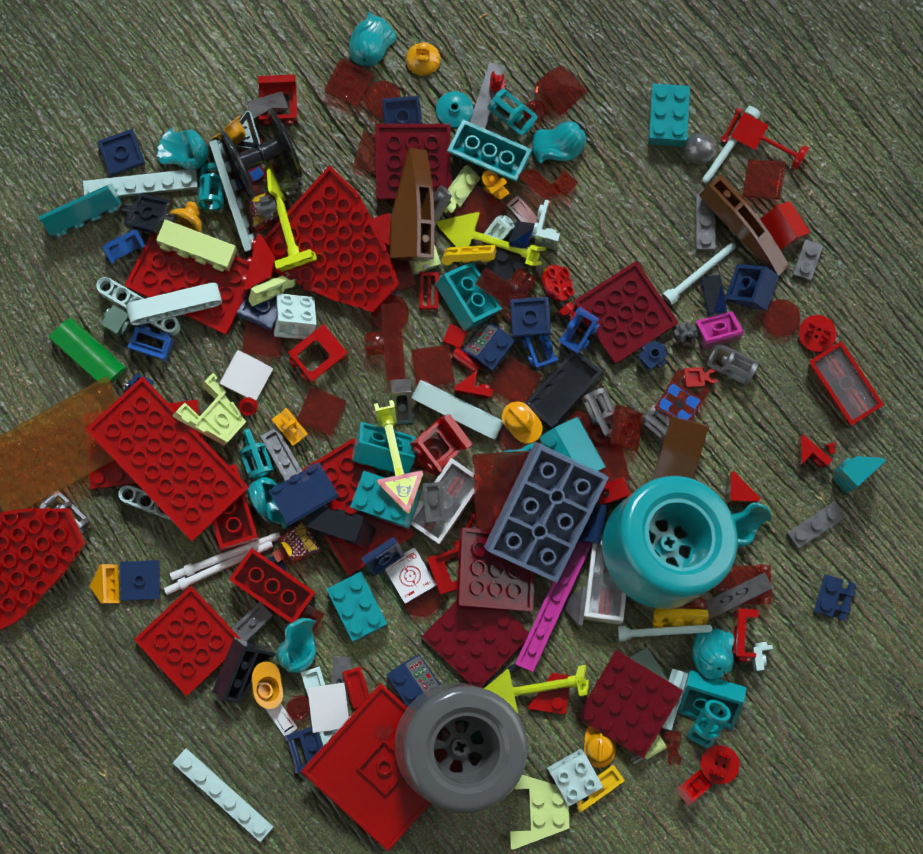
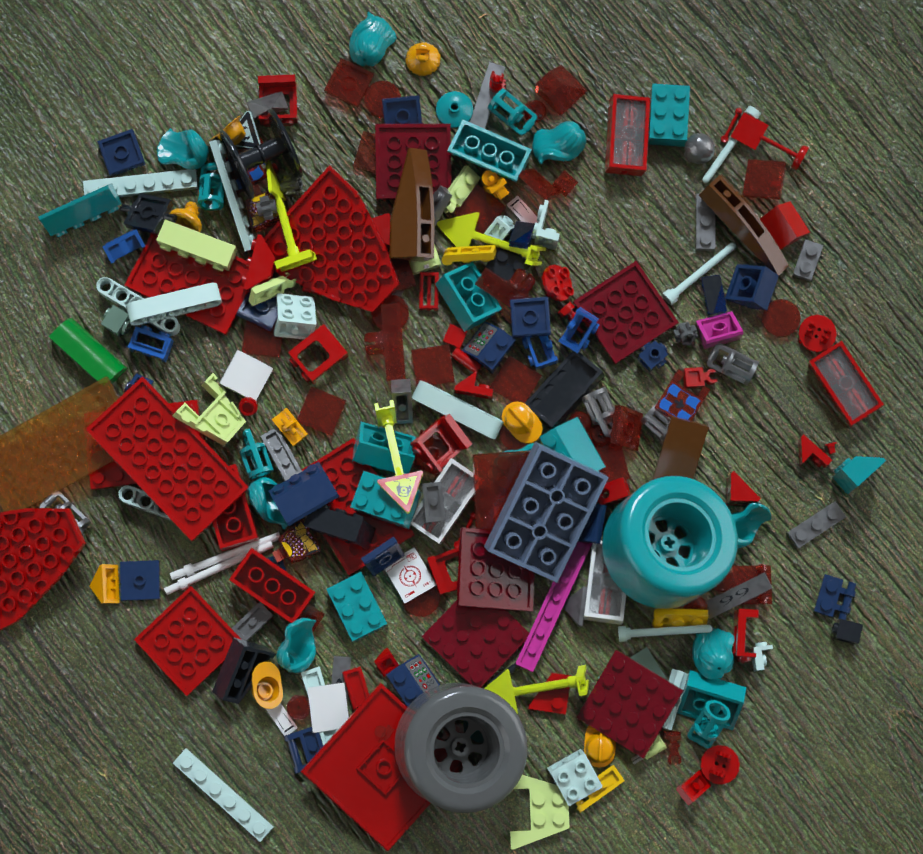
(386, 662): none -> red slope
(627, 135): none -> brick
(847, 631): none -> black brick

